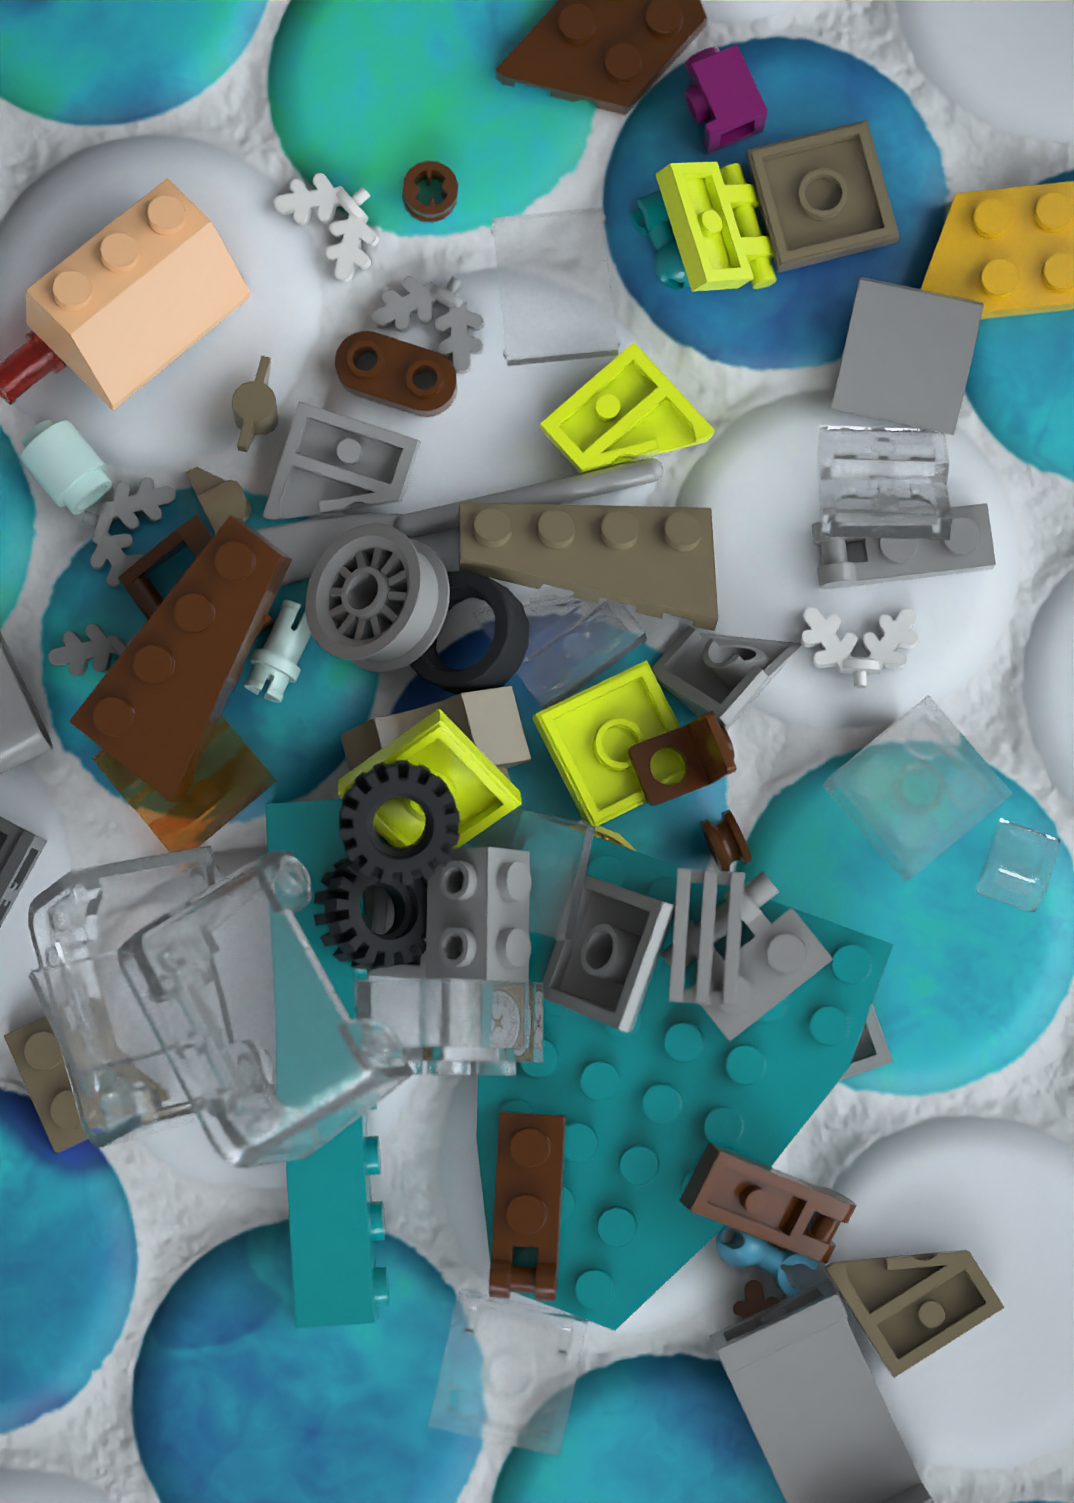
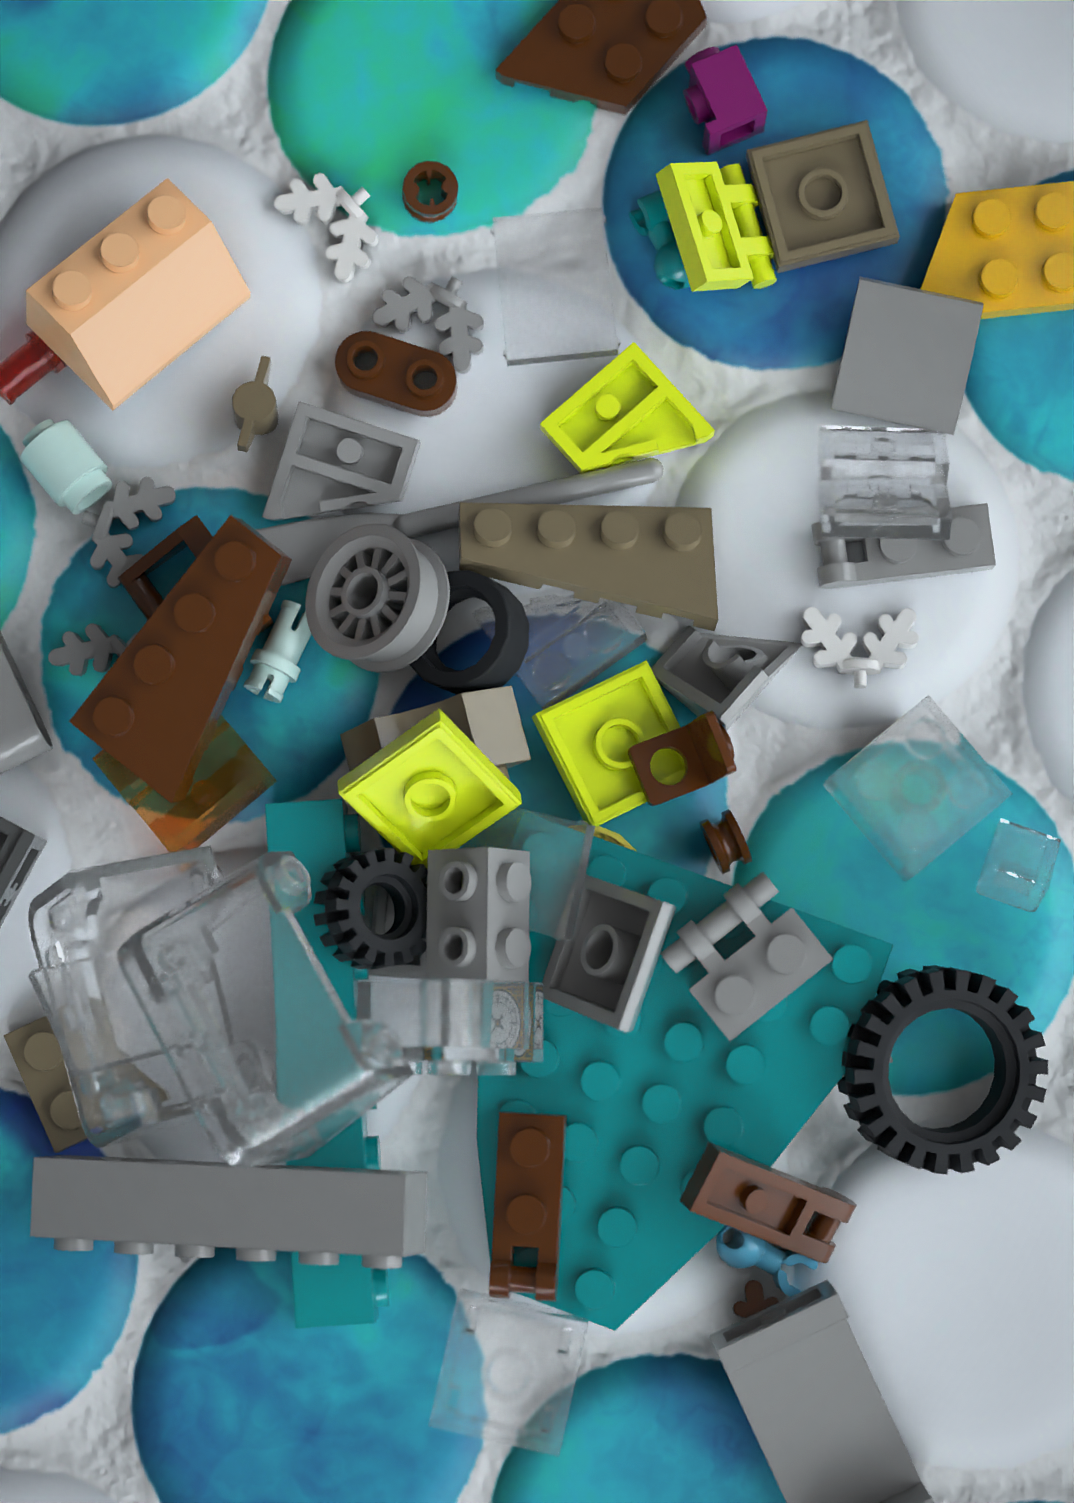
(219, 497): dark tan piece -> none
(231, 1207): none -> light grey brick
(407, 862): black tyre -> none
(710, 879): light grey tile -> none
(914, 1302): dark tan wing -> none
(1010, 1091): none -> black tyre

